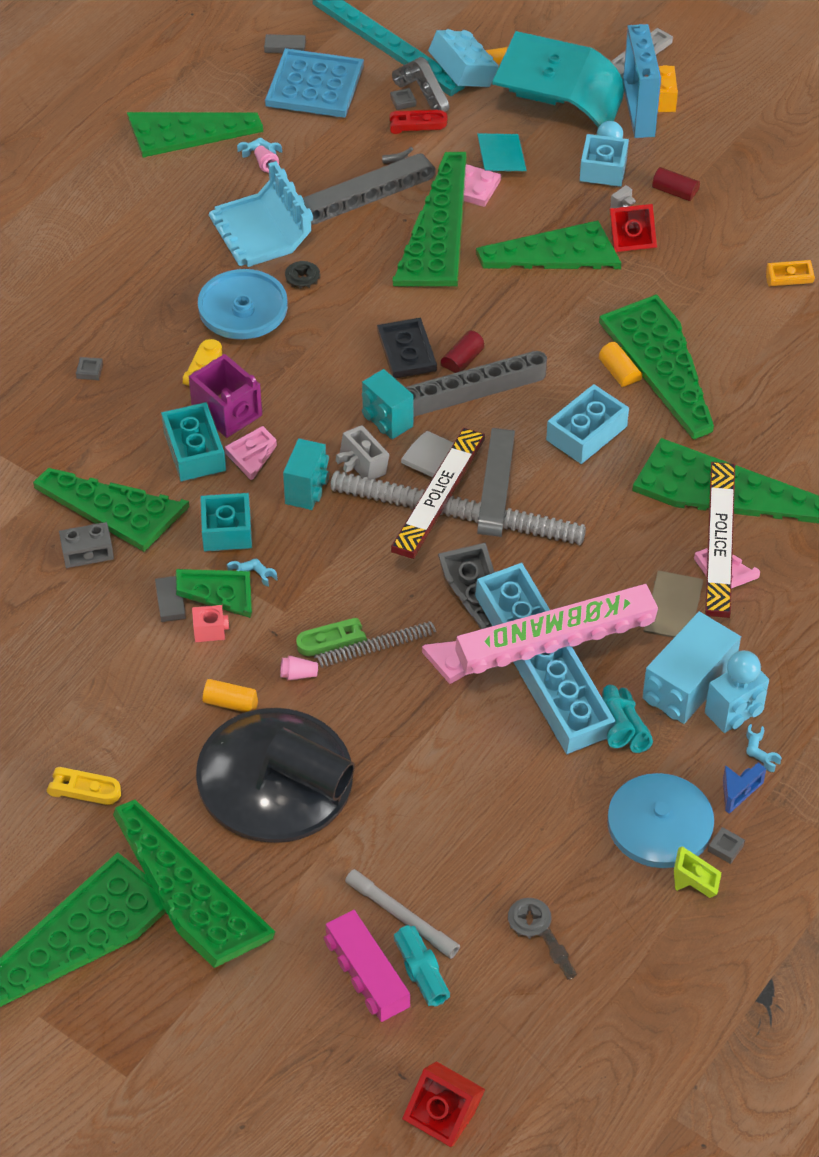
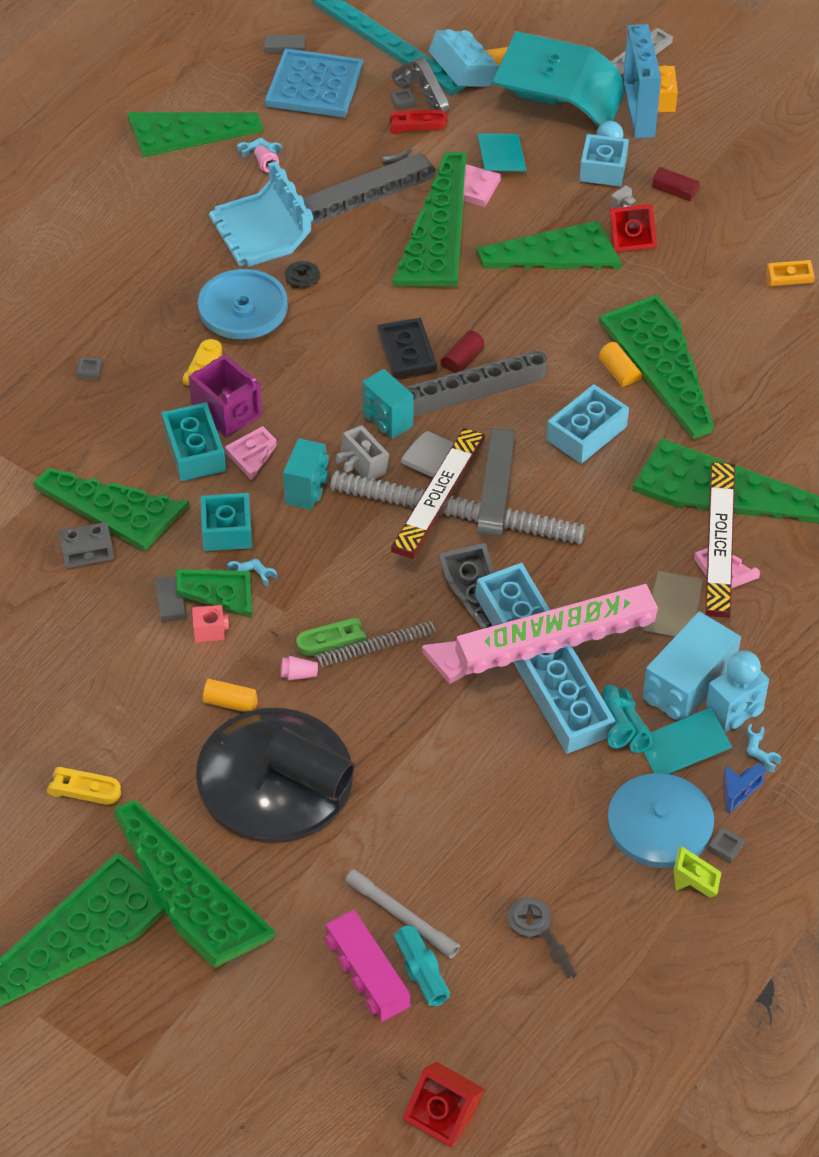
(686, 742): none -> teal piece

